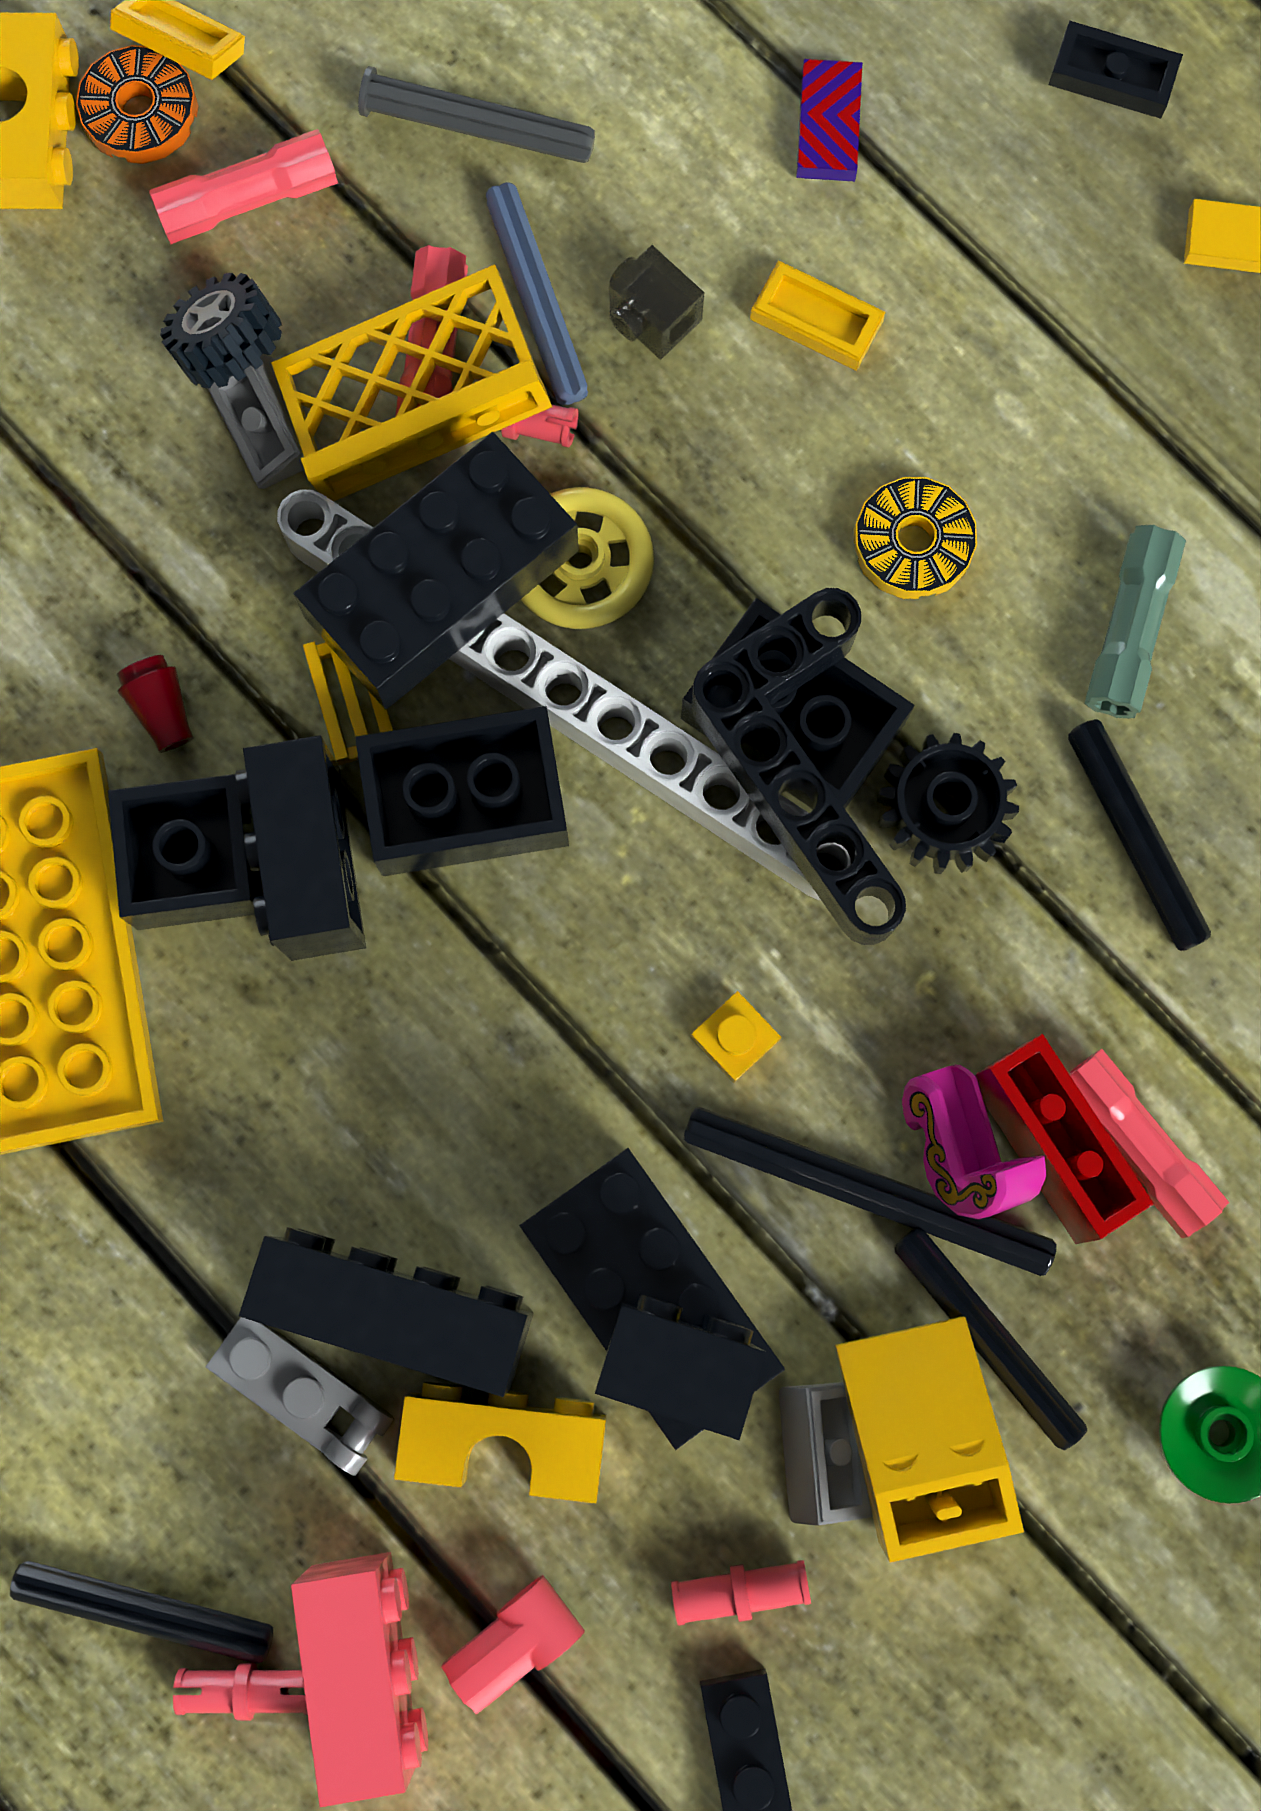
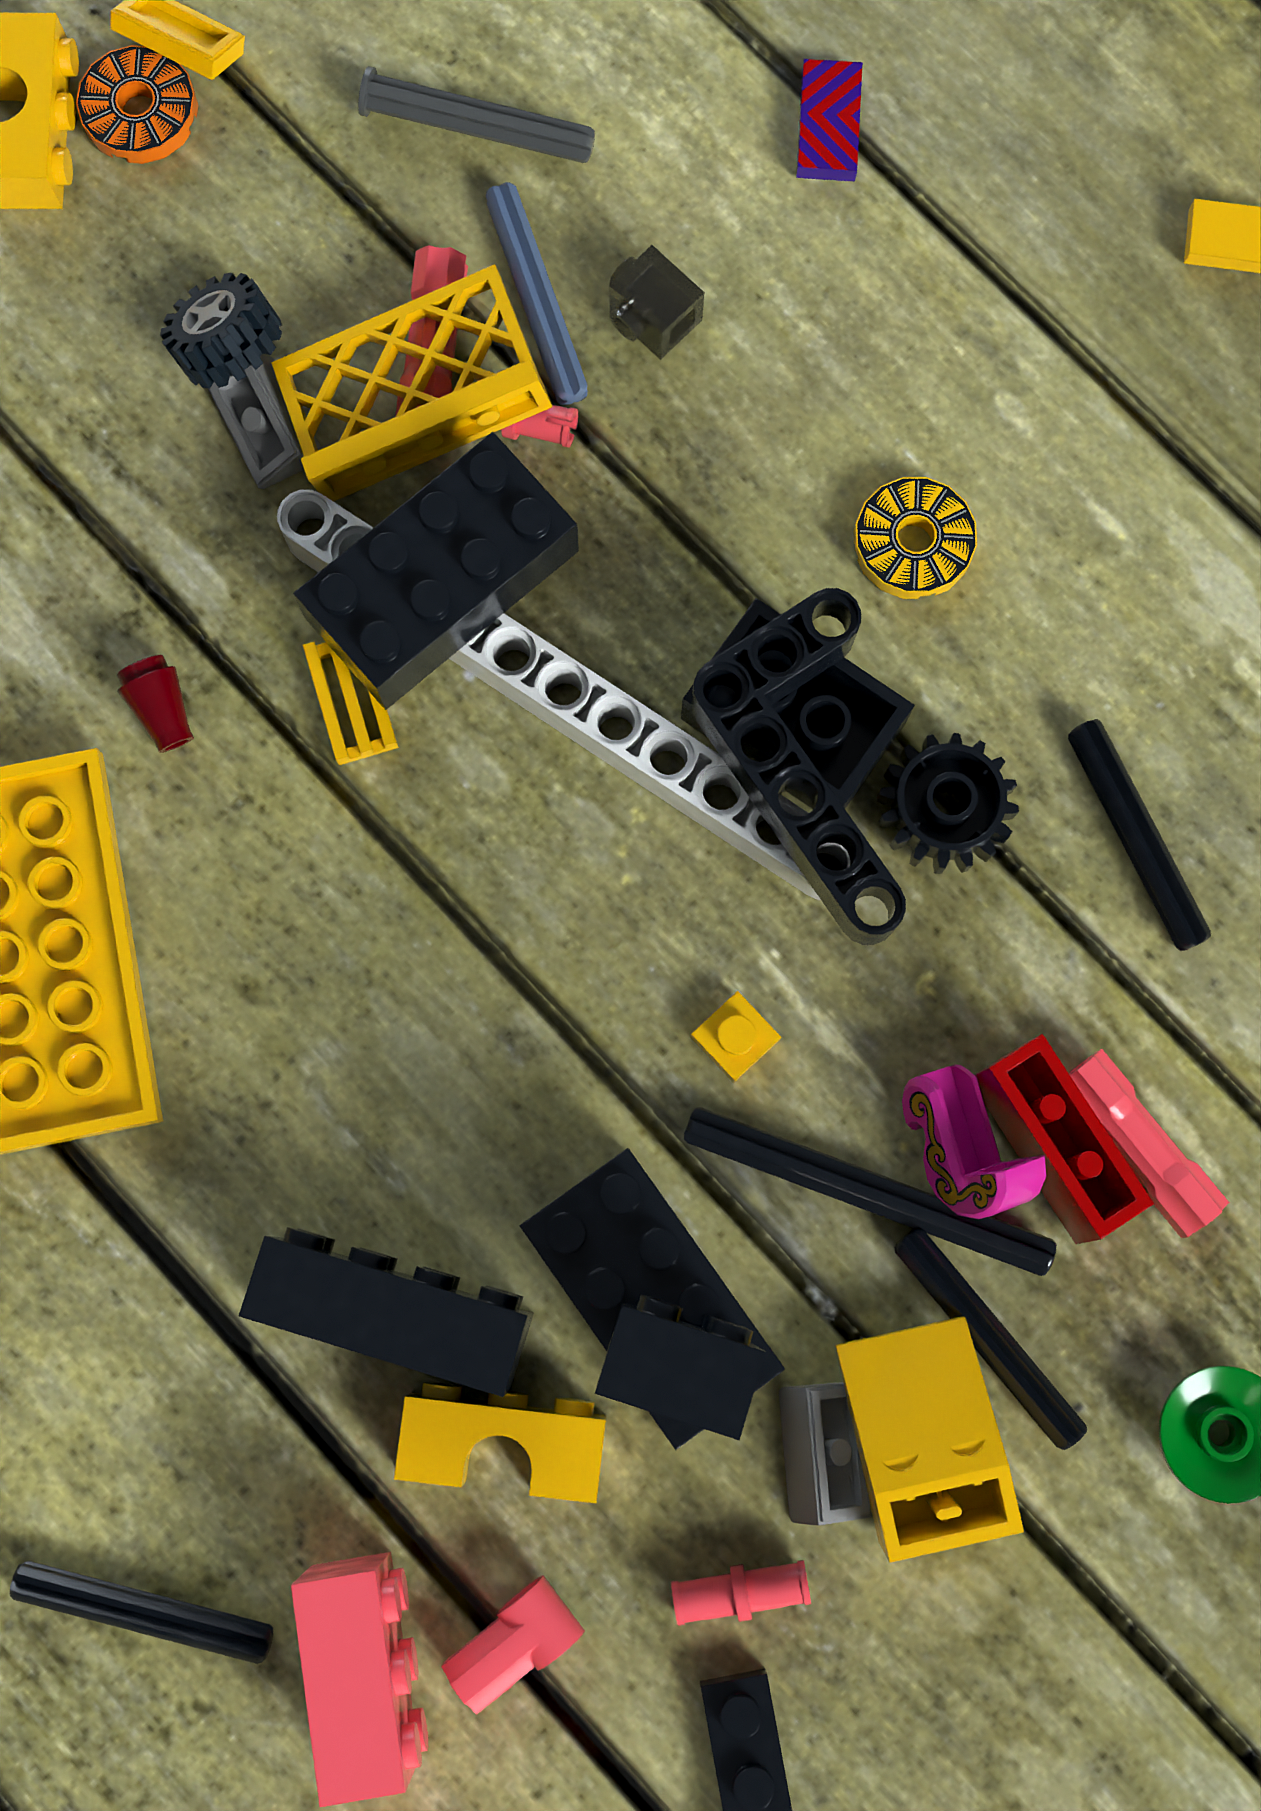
(182, 852): black brick -> none
(240, 1691): coral pin -> none
(285, 171): coral axle -> none
(299, 1392): light grey plate -> none
(301, 849): black brick -> none
(462, 791): black brick -> none
(625, 583): light yellow plate -> none
(817, 315): yellow tile -> none
(1115, 69): black plate -> none
(1125, 660): sand green axle -> none

